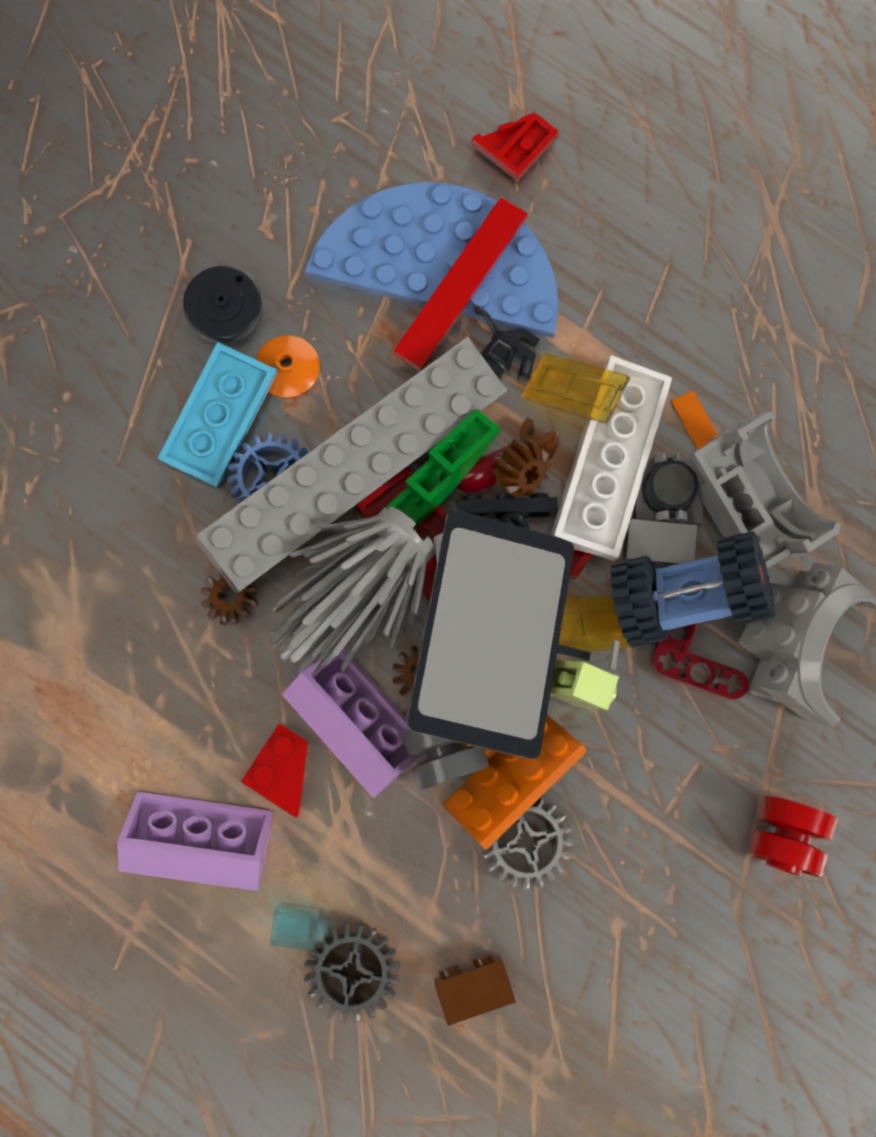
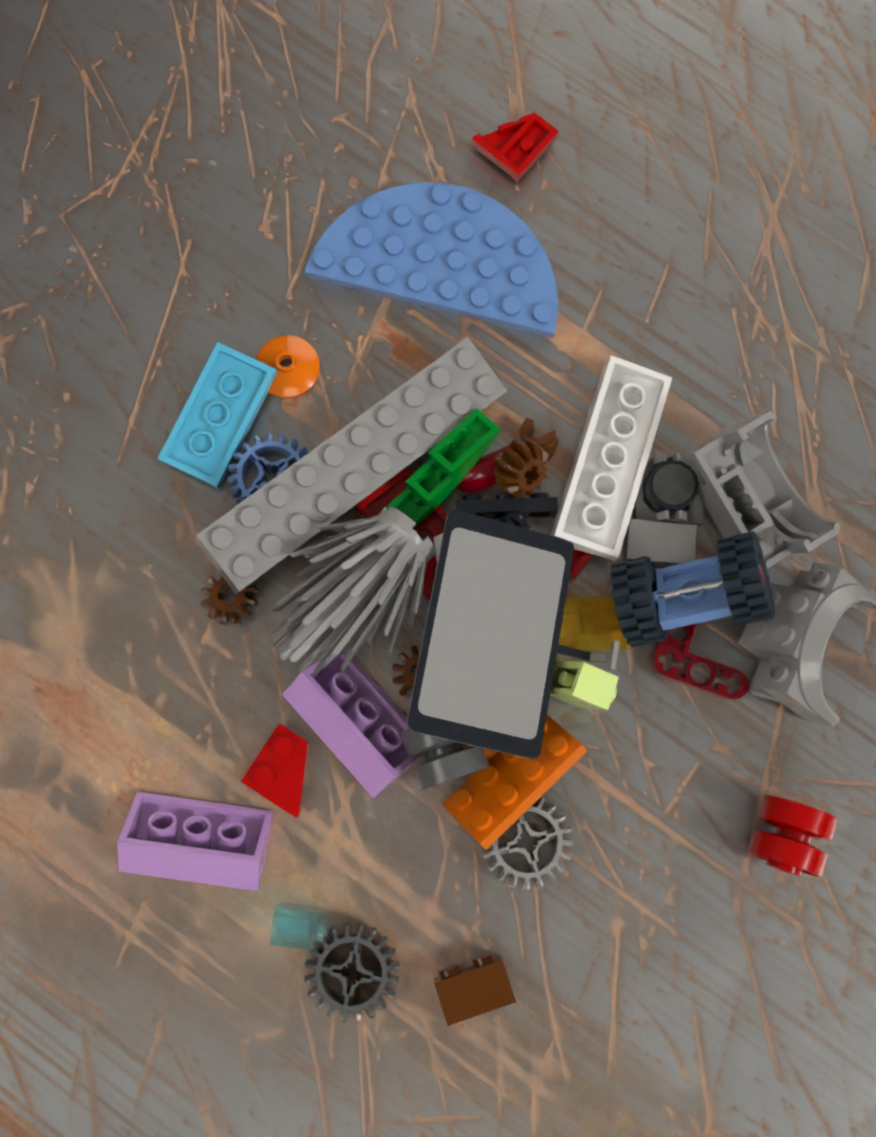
(222, 304): black wheel -> none
(460, 284): red tile -> none
(503, 347): black piece -> none
(576, 388): clear yellow piece -> none
(694, 418): orange sticker -> none

